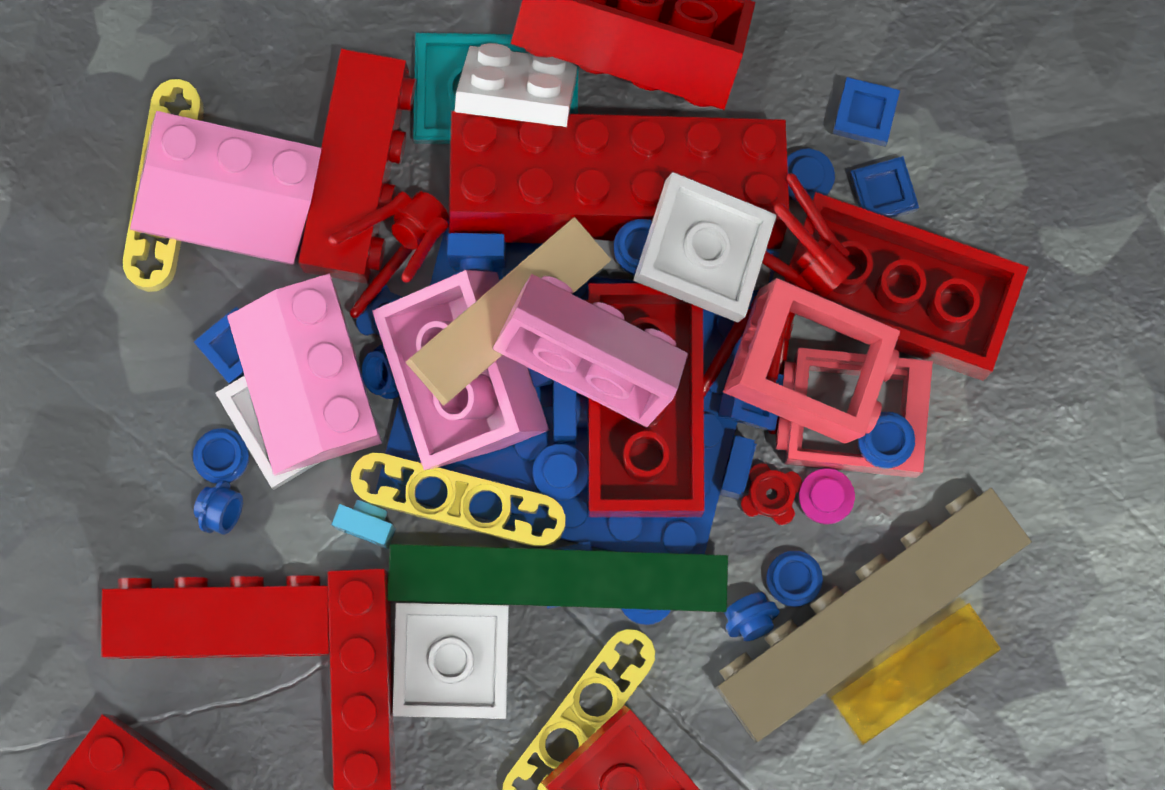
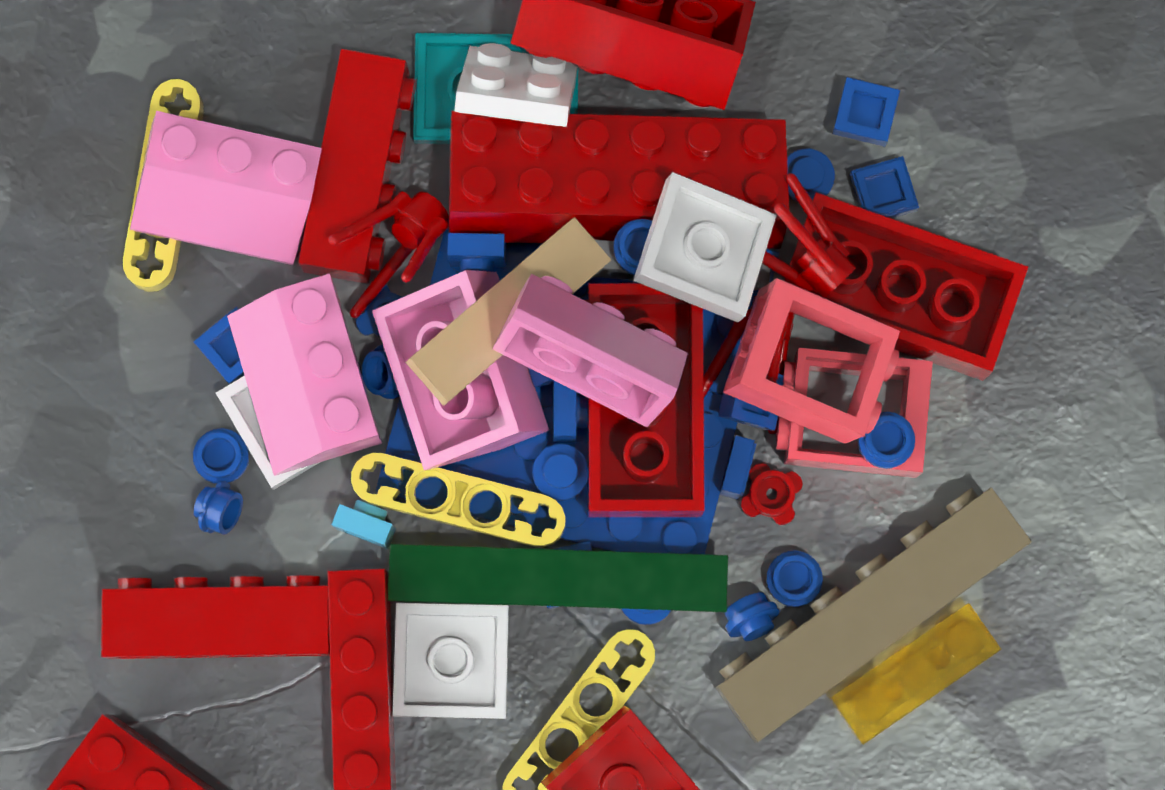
(826, 496): dark pink plate -> none

